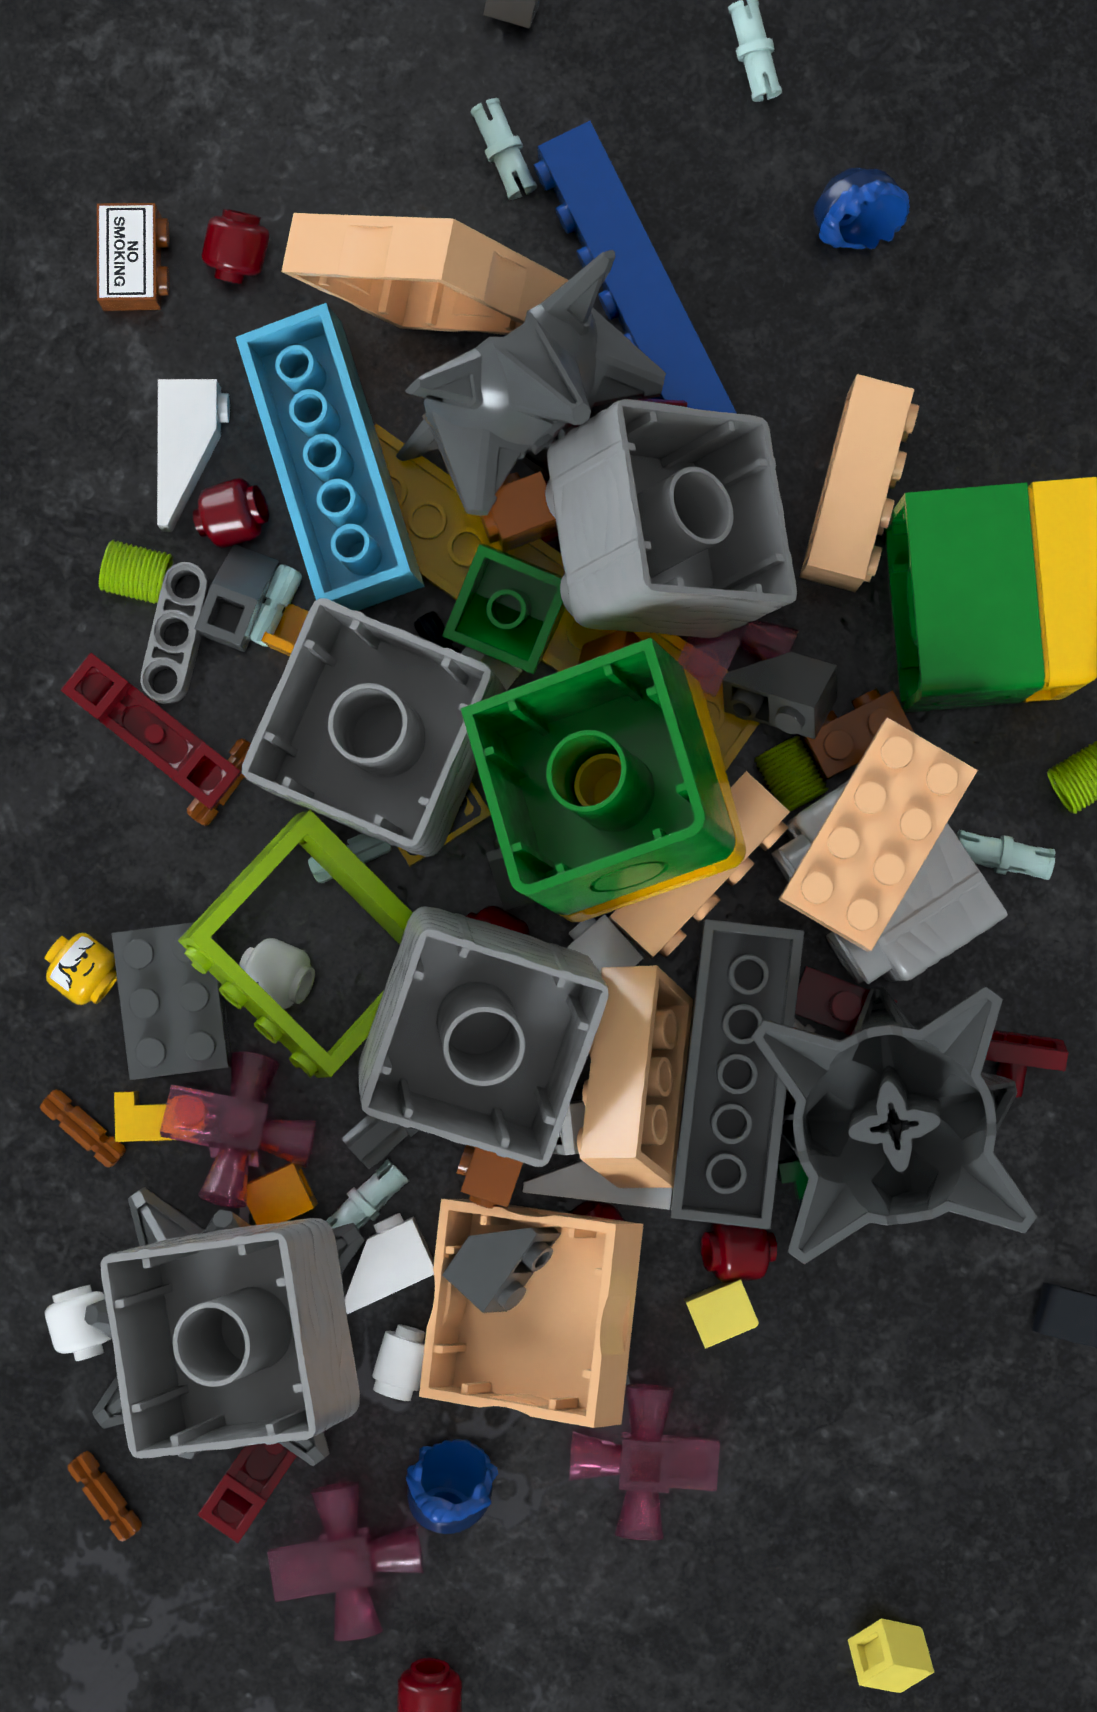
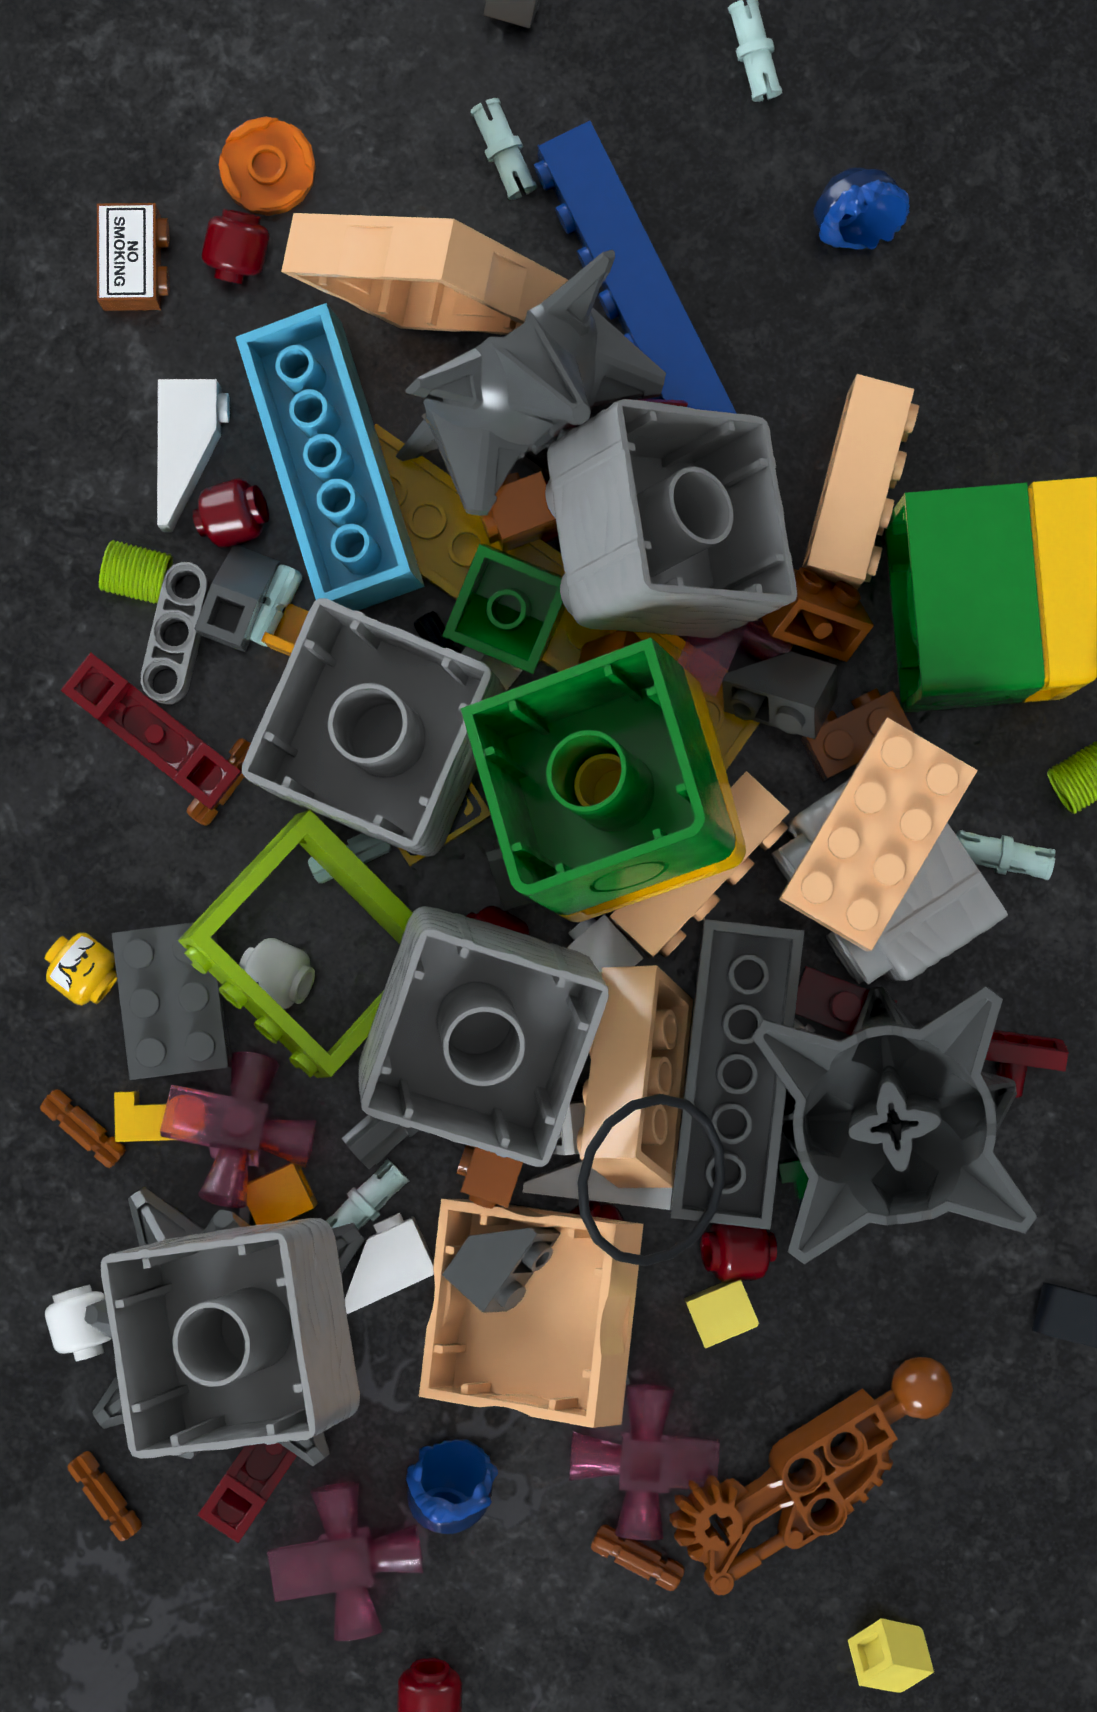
(267, 166): none -> orange tile
(400, 1363): white brick -> none
(587, 1165): none -> black piece
(638, 1558): none -> dark orange axle
(791, 773): lime piece -> none
(822, 618): none -> dark orange brick
(839, 1473): none -> dark orange arm

